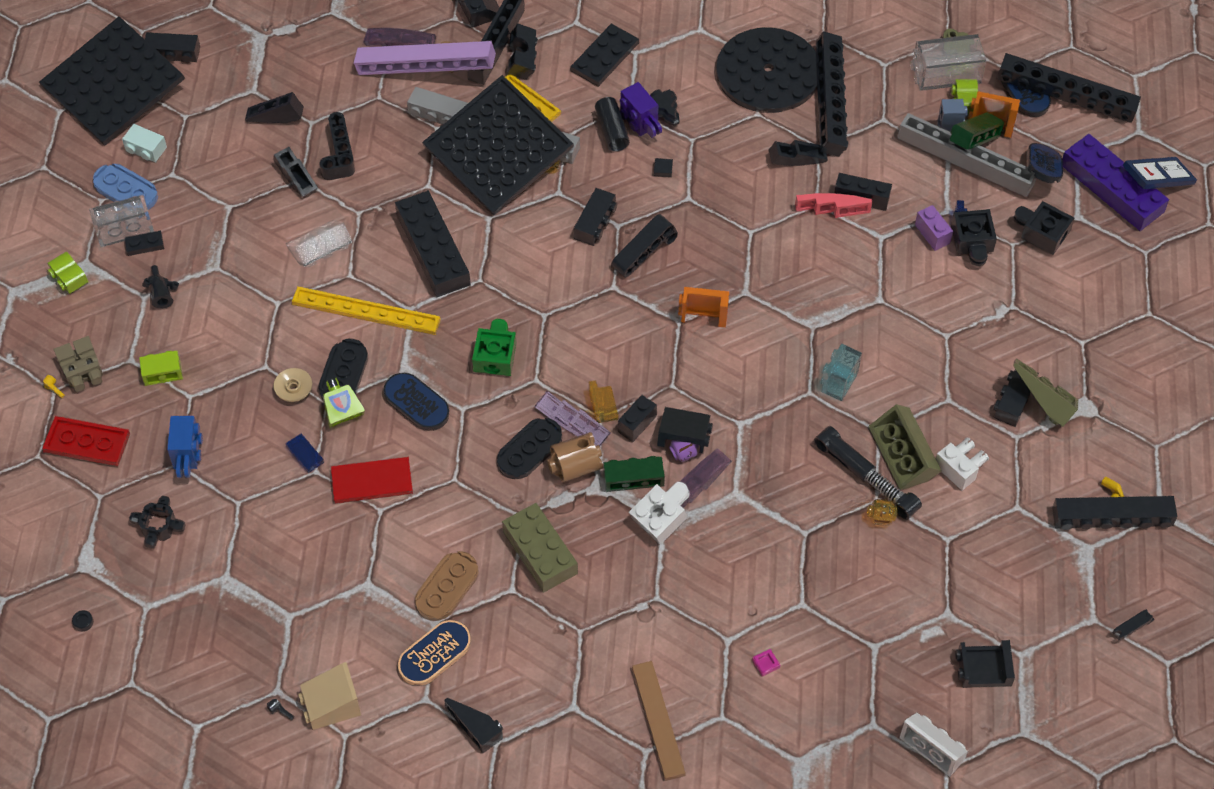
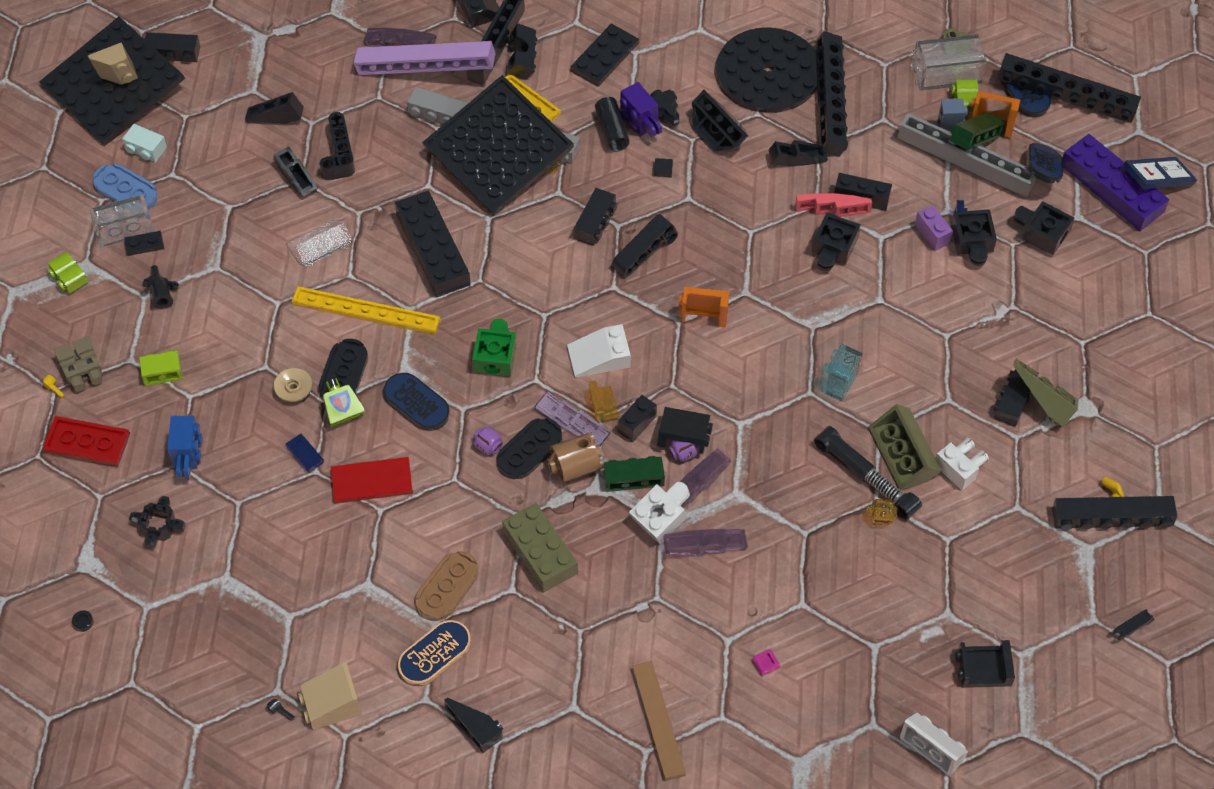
(114, 64): none -> tan slope
(487, 440): none -> medium lavender head
(600, 352): none -> white slope
(706, 540): none -> clear purple slope
(716, 124): none -> black wedge
(835, 241): none -> black brick

